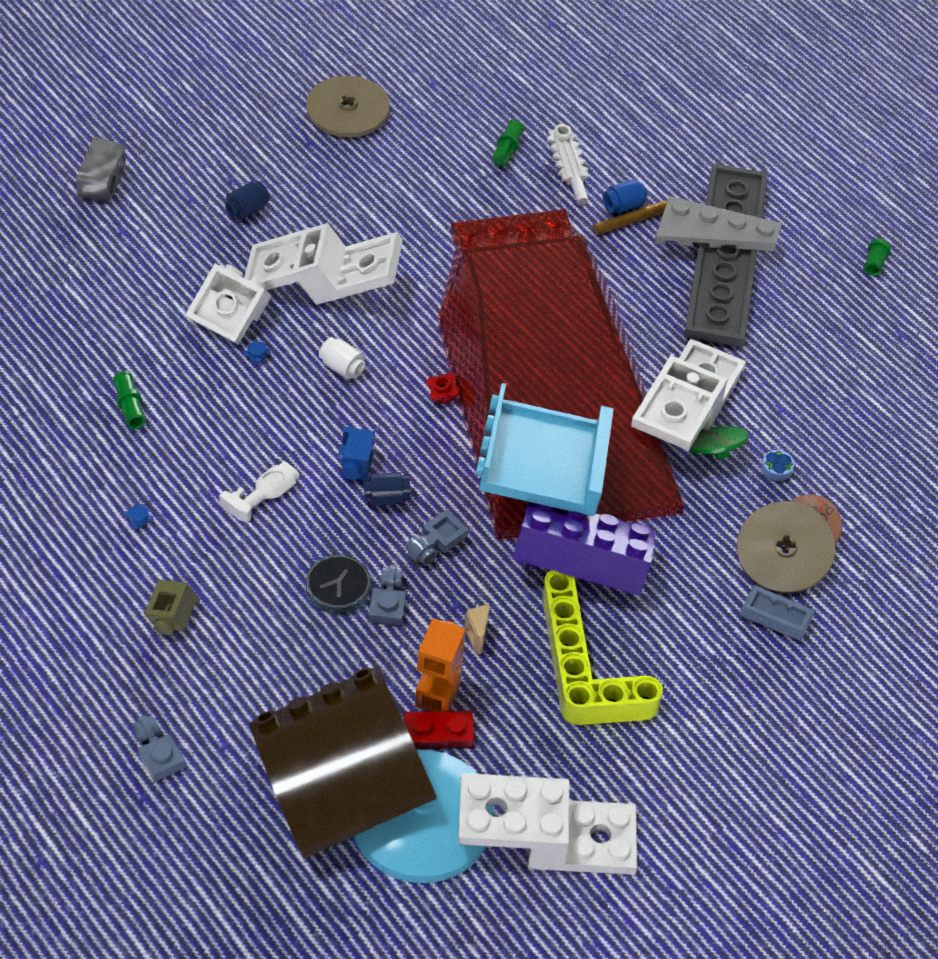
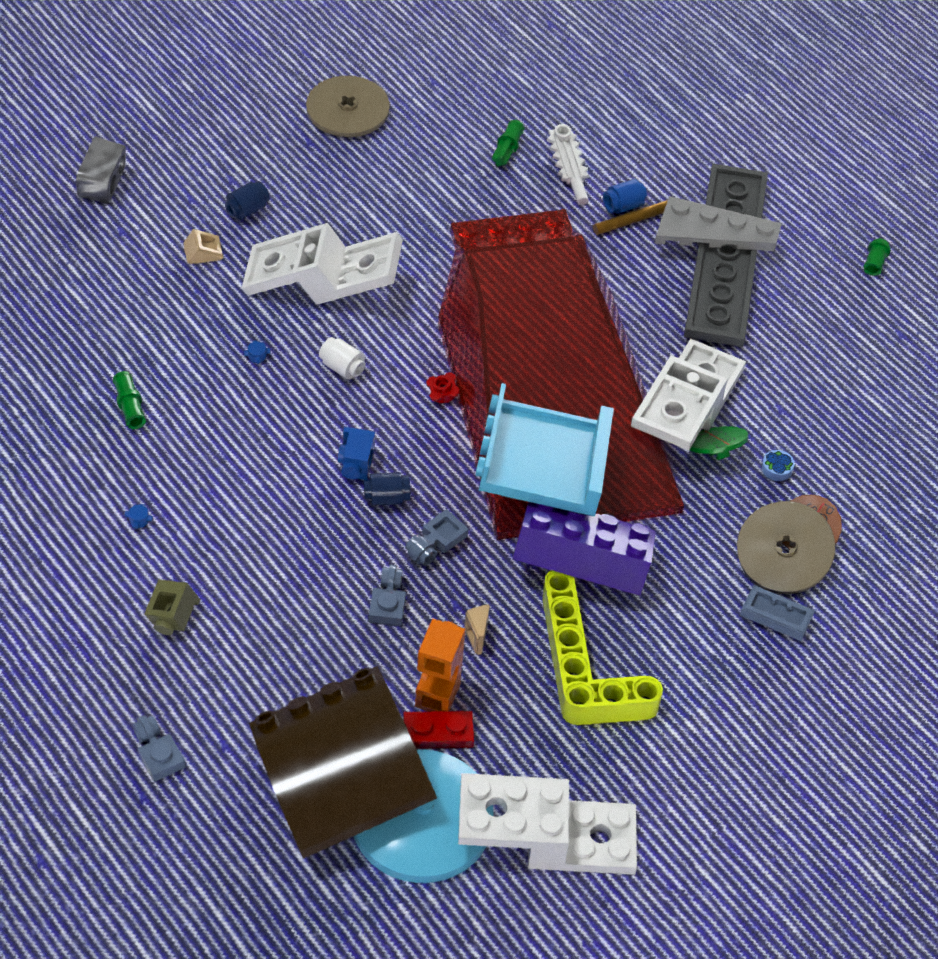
(202, 247): none -> tan slope
(228, 302): white plate -> none
(268, 486): white piece -> none
(338, 584): black tile -> none

